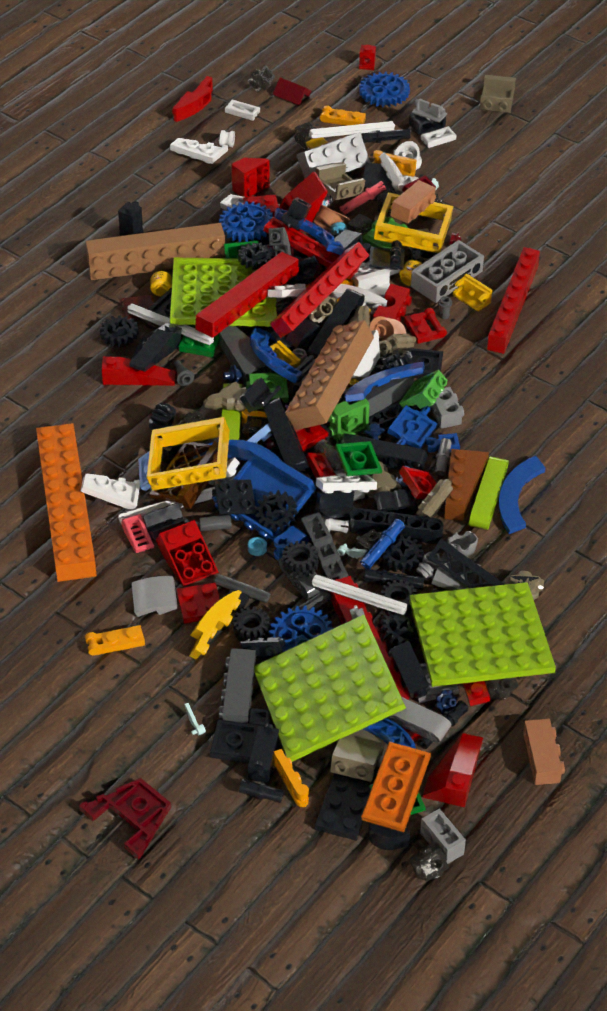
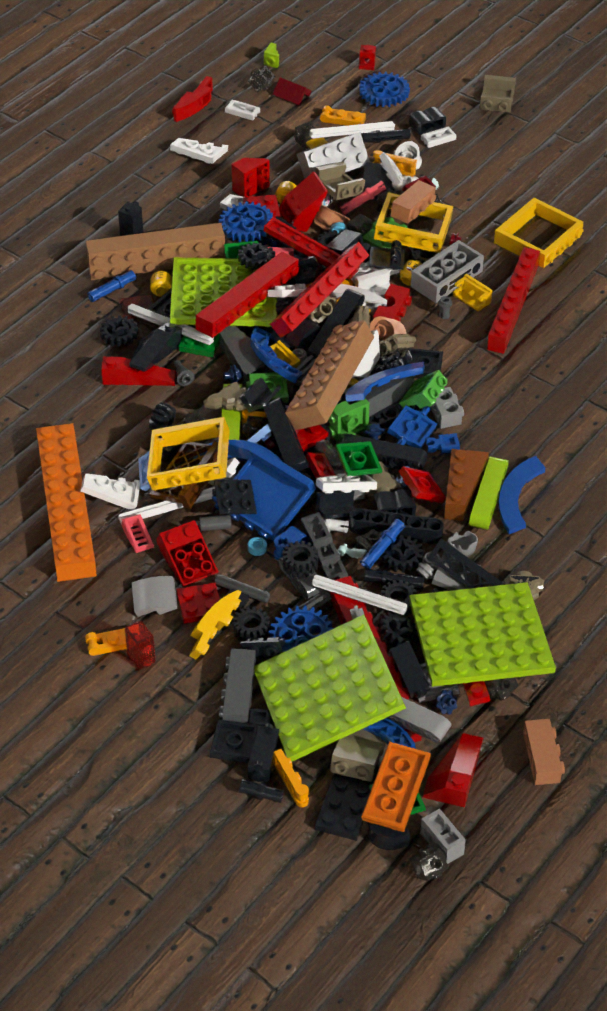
(117, 283): none -> blue pin
(138, 806): dark red wing -> none
(140, 645): none -> clear red brick
(163, 519): black panel -> none
(199, 729): light aqua piece -> none
(227, 138): white wheel -> none
(271, 56): none -> lime bracket
(276, 510): black gear -> none
(279, 240): dark grey slope -> none
(283, 189): none -> yellow head
(296, 213): black brick -> none
(317, 232): blue tile -> none
(420, 329): red plate -> none
(434, 112): light grey hinge -> none
(435, 499): dark tan rock -> none
(443, 457): light grey axle -> none
(452, 715): black pin -> none
(505, 238): none -> yellow window

